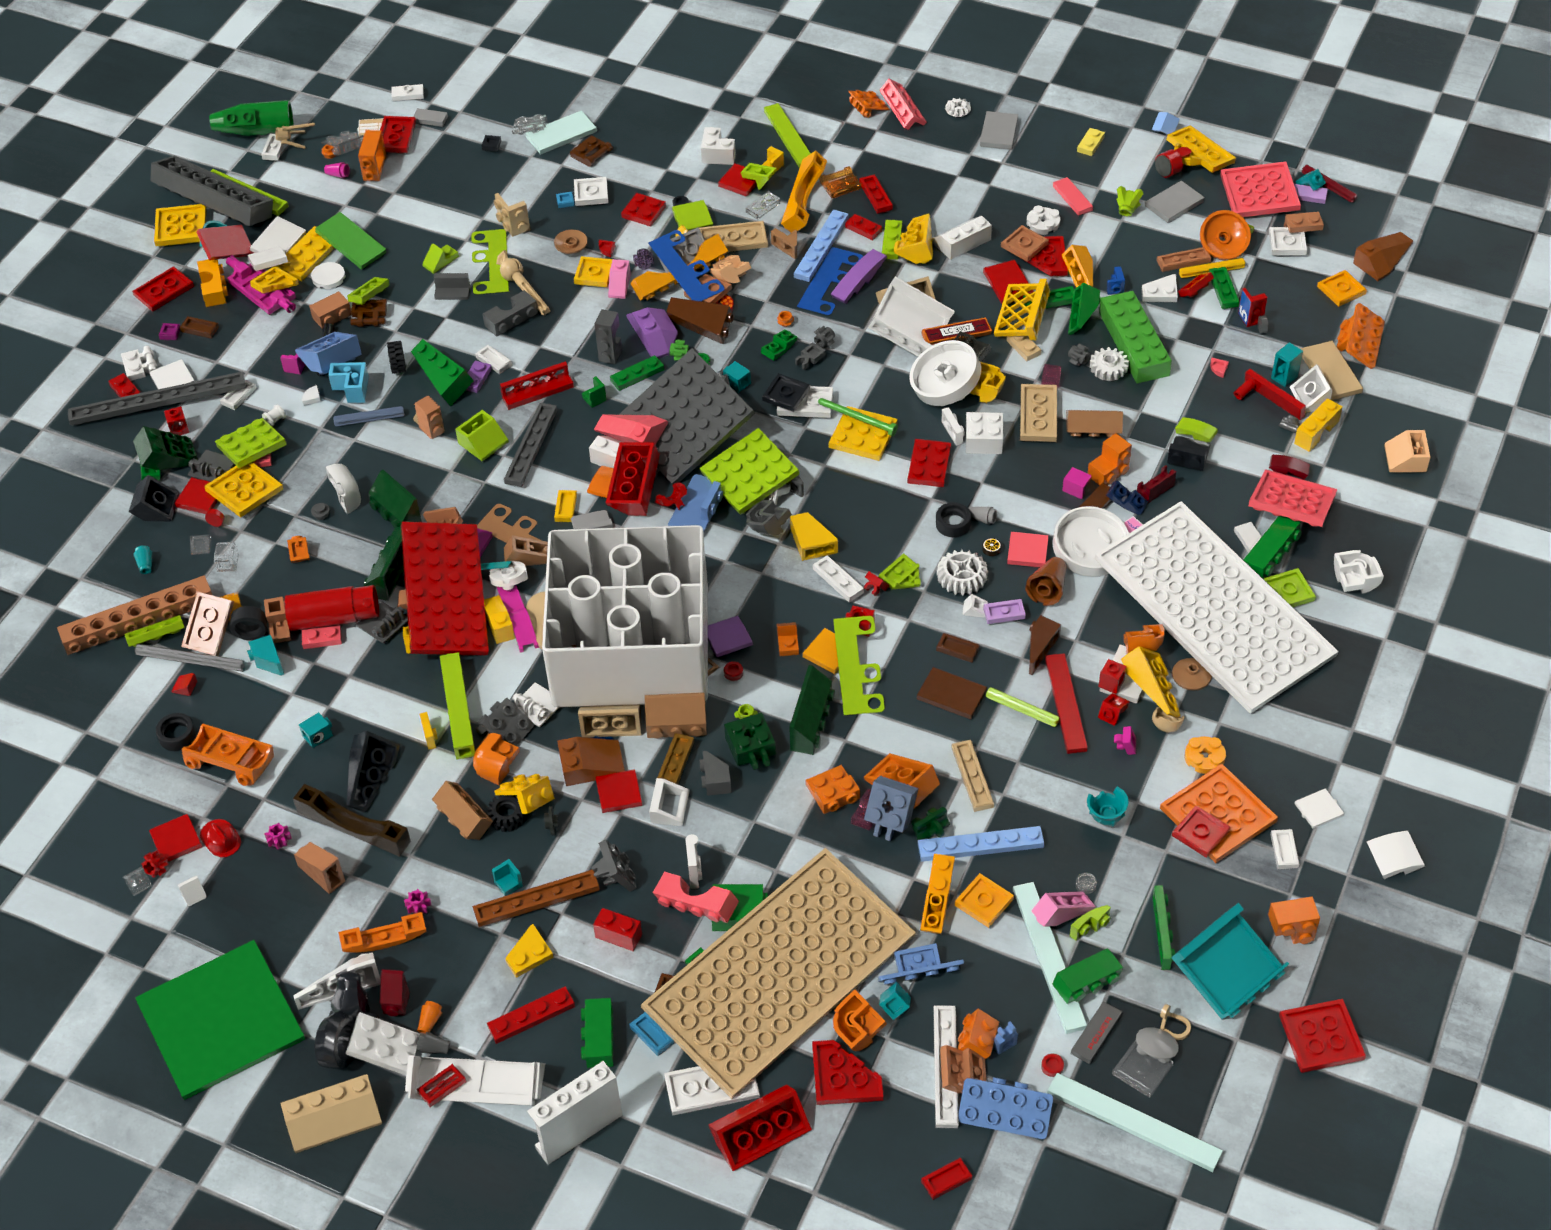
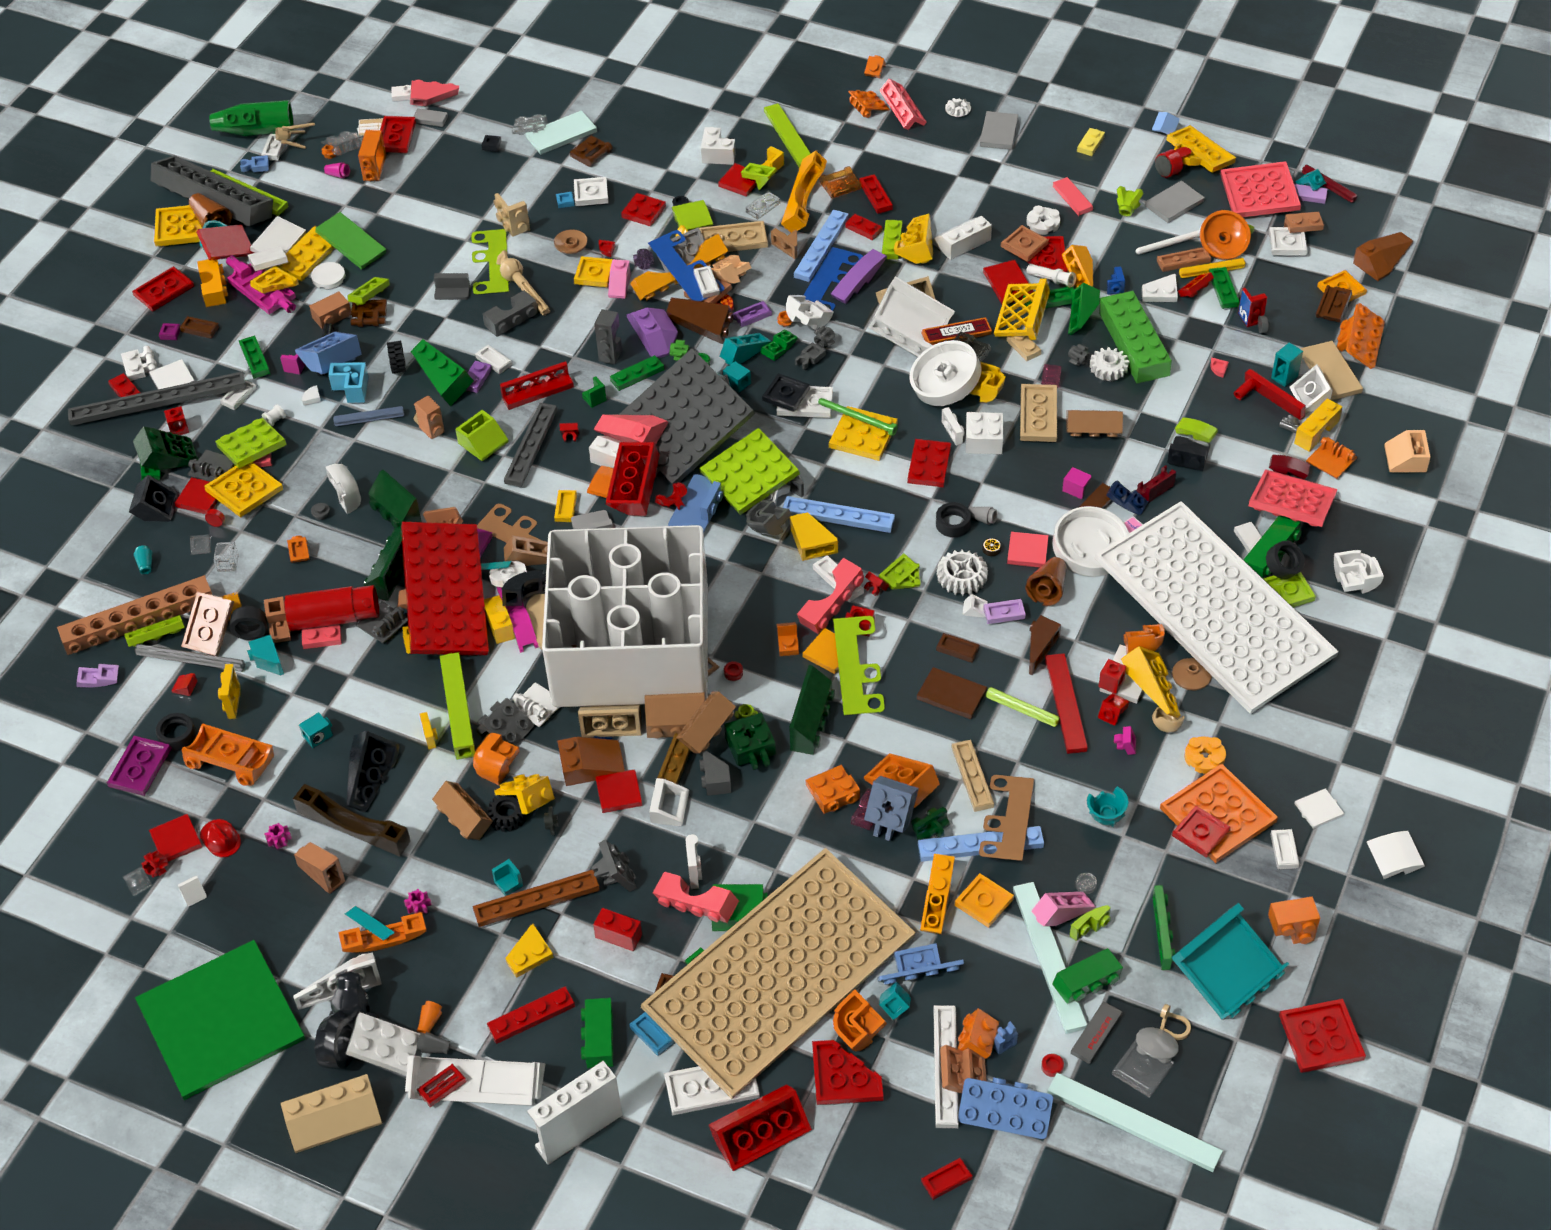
(99, 677): none -> lavender slope
(139, 765): none -> magenta plate
(208, 210): none -> dark orange cone
(229, 691): none -> yellow plate
(254, 357): none -> green plate
(257, 164): none -> medium blue plate
(369, 923): none -> teal sticker
(394, 992): dark red slope -> none
(427, 93): none -> coral slope
(439, 257): lime slope -> none
(522, 587): none -> black arch
(569, 429): none -> red tile
(706, 281): none -> white tile
(706, 722): none -> medium nougat brick
(728, 636): medium lavender slope -> none
(742, 347): none -> teal slope
(753, 314): none -> medium lavender tile
(807, 312): none -> white brick
(817, 614): none -> coral arch
(841, 514): none -> light blue plate
(874, 66): none -> orange bracket
(1016, 820): none -> medium nougat piece
(1058, 275): none -> white pin
(1112, 462): orange brick -> none
(1168, 242): none -> white piece
(1293, 552): none -> black tyre
(1332, 458): none -> orange hinge
(1334, 303): none -> reddish brown plate

